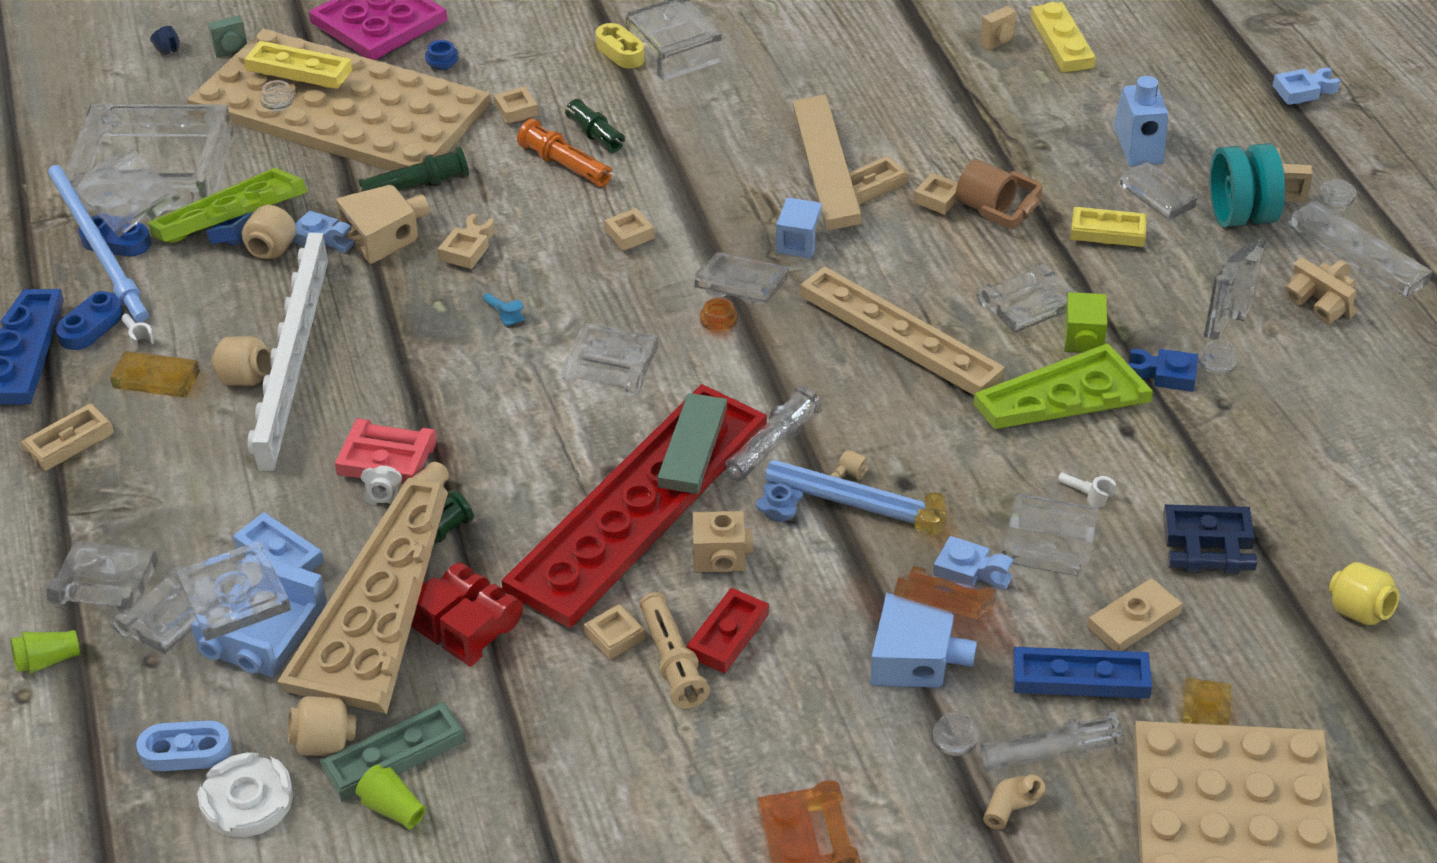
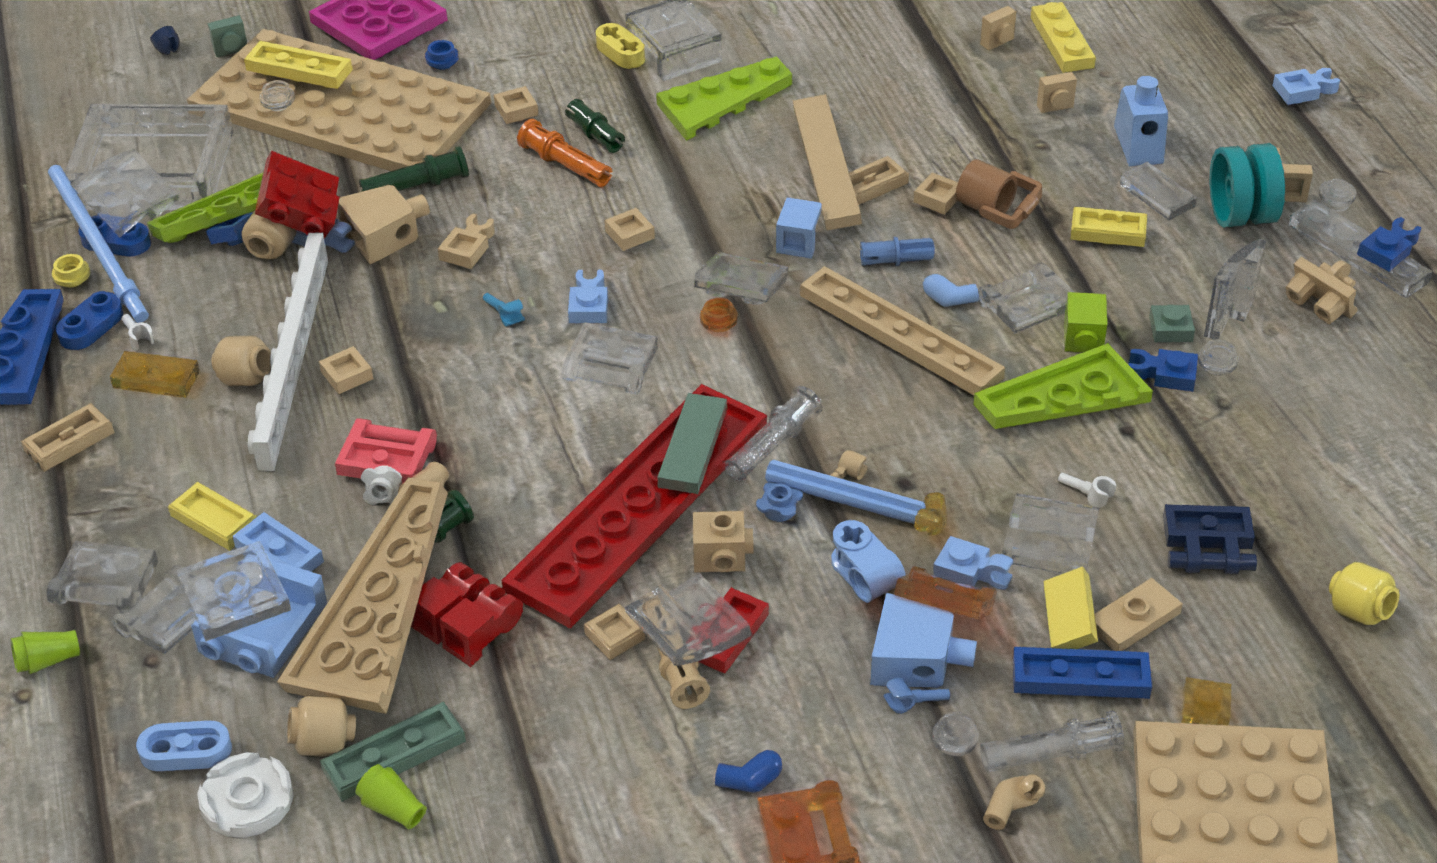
(70, 270): none -> light yellow plate
(210, 514): none -> light yellow tile
(298, 195): none -> red plate
(346, 370): none -> tan plate
(588, 299): none -> light blue plate
(689, 621): none -> clear slope
(715, 96): none -> lime wing
(753, 775): none -> blue arm
(864, 561): none -> light blue piece
(896, 251): none -> medium blue axle
(903, 698): none -> medium blue hand
(947, 293): none -> light blue arm
(1056, 92): none -> tan plate
(1070, 610): none -> light yellow tile
(1171, 323): none -> sand green plate
(1389, 247): none -> blue plate

